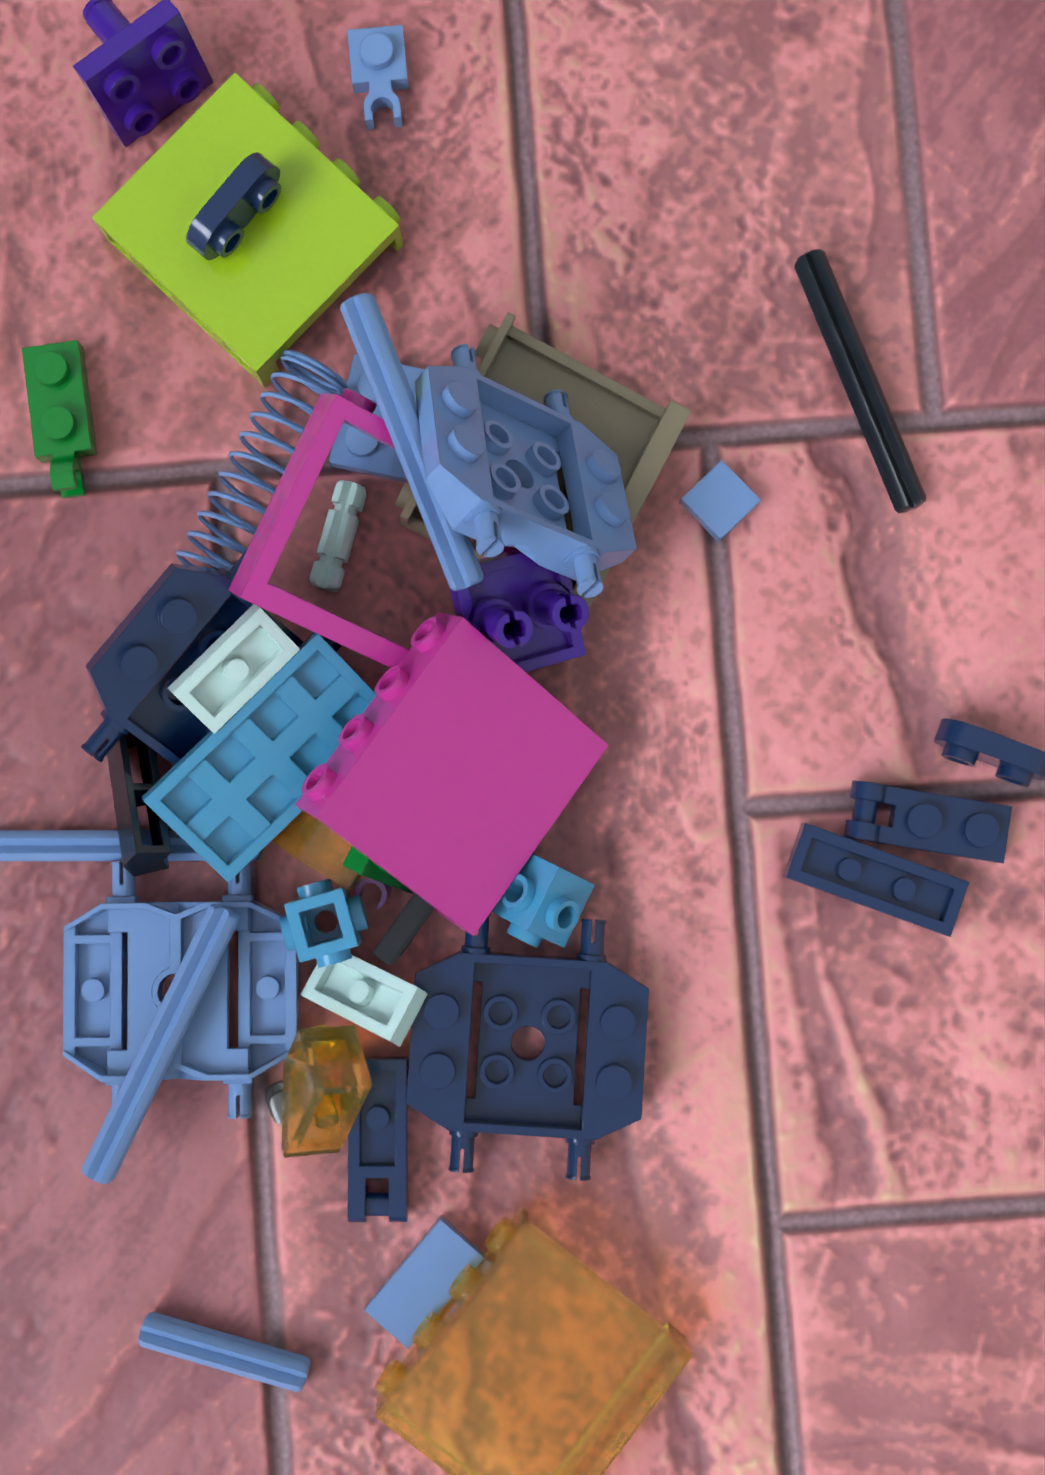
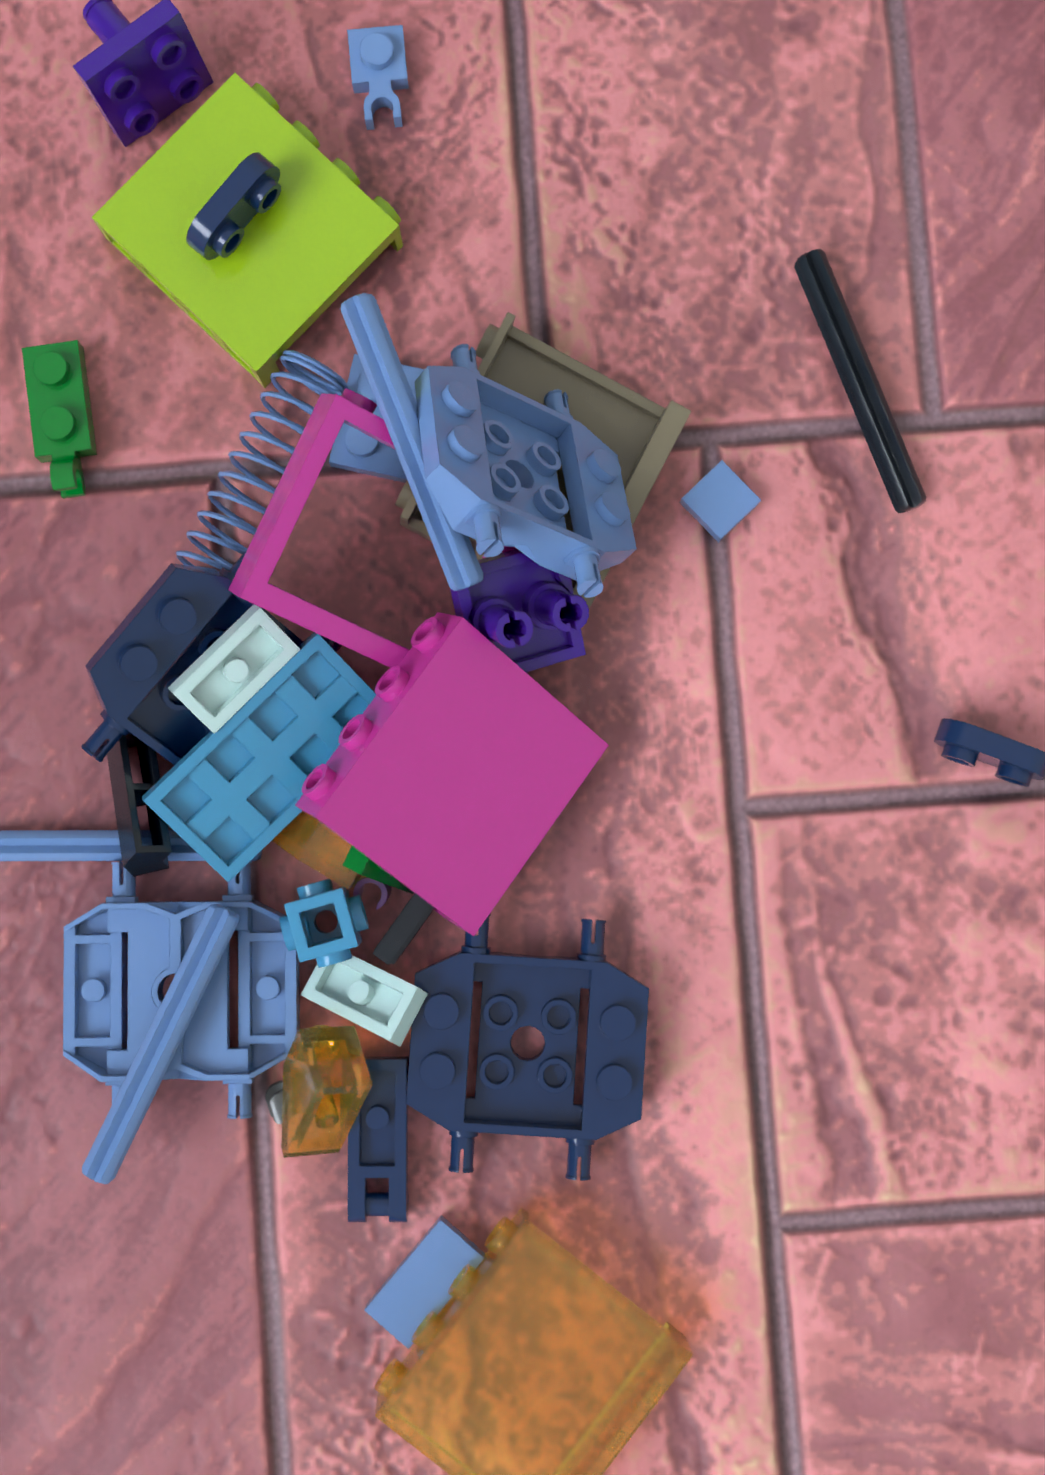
(224, 1351): medium blue axle -> none
(338, 536): light aqua axle -> none
(543, 903): dark azure brick -> none
(876, 879): dark blue plate -> none
(930, 822): dark blue plate -> none

